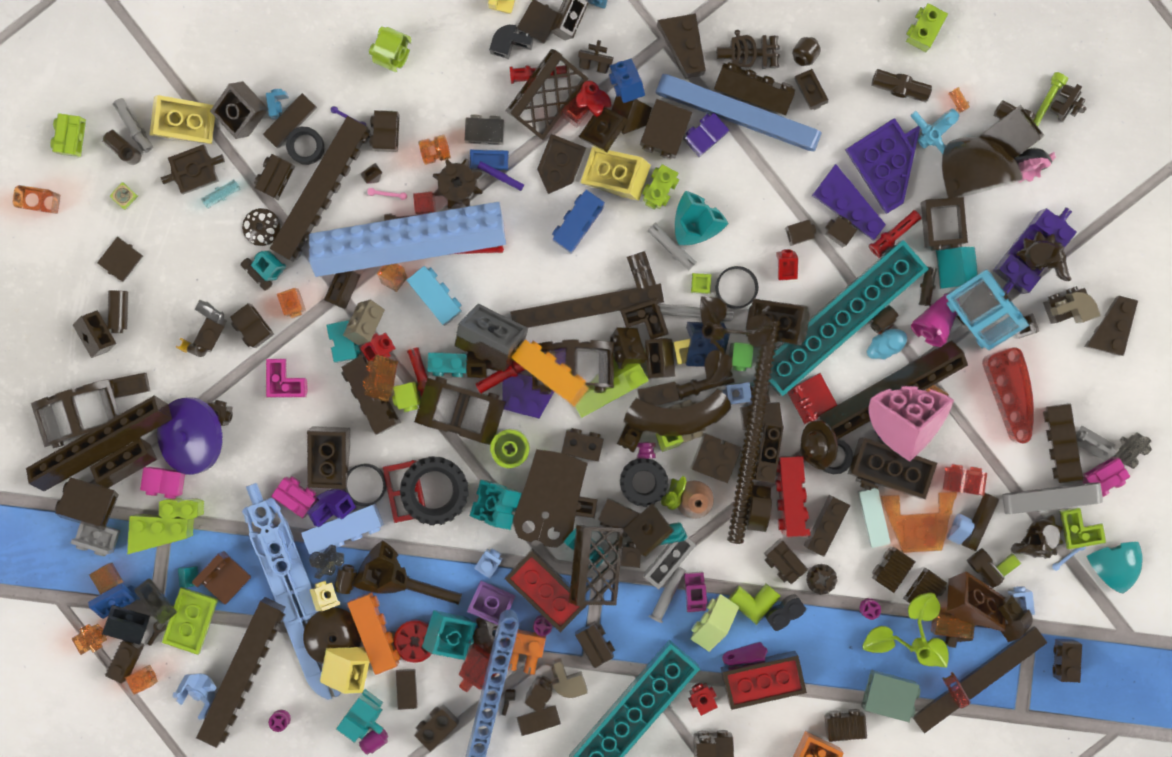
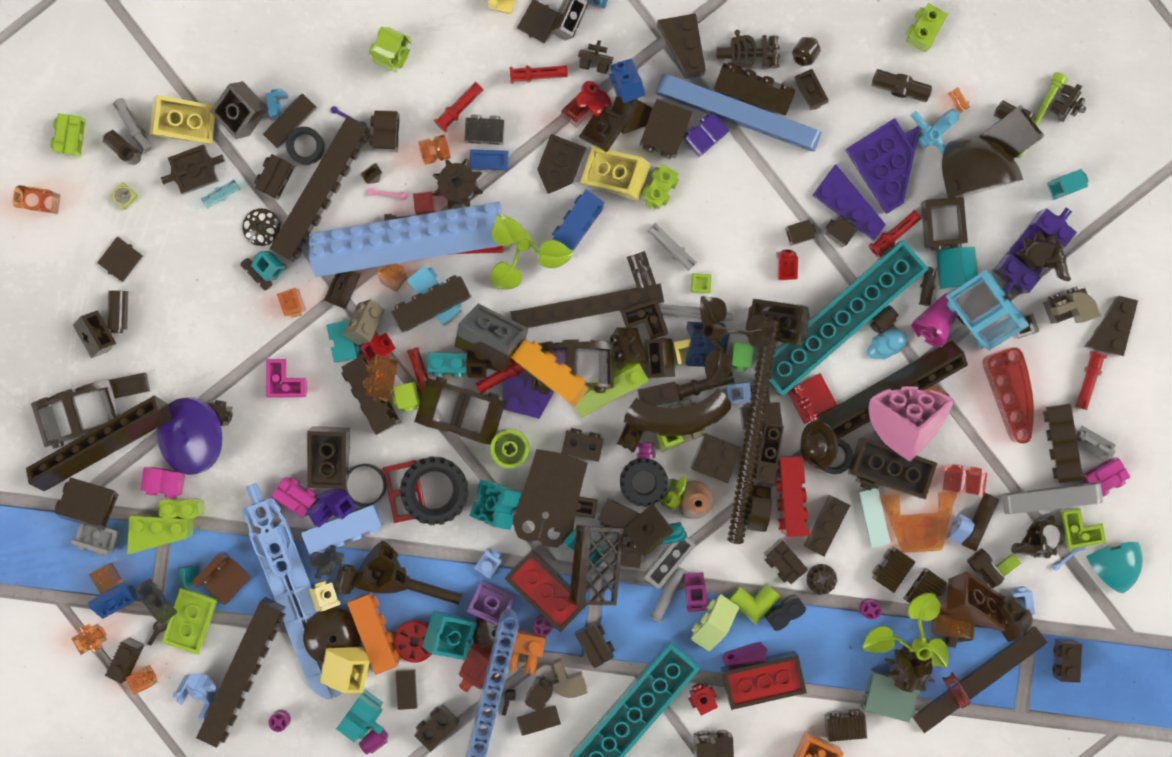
(123, 463): dark brown brick -> none
(126, 625): black brick -> none
(208, 333): dark brown torso -> none
(251, 325): dark brown brick -> none
(431, 304): none -> dark brown brick
(452, 113): none -> red pin
(500, 176): dark purple piece -> none
(507, 37): black brick -> none
(509, 231): none -> lime plant
(536, 82): dark brown fence -> none
(696, 220): teal brick -> none
(750, 273): black tyre -> none
(909, 671): none -> dark brown brick
(1033, 161): bright pink hair -> none
(1068, 184): none -> teal brick
(1092, 371): none -> red pin
(1131, 448): clear smoke hips -> none

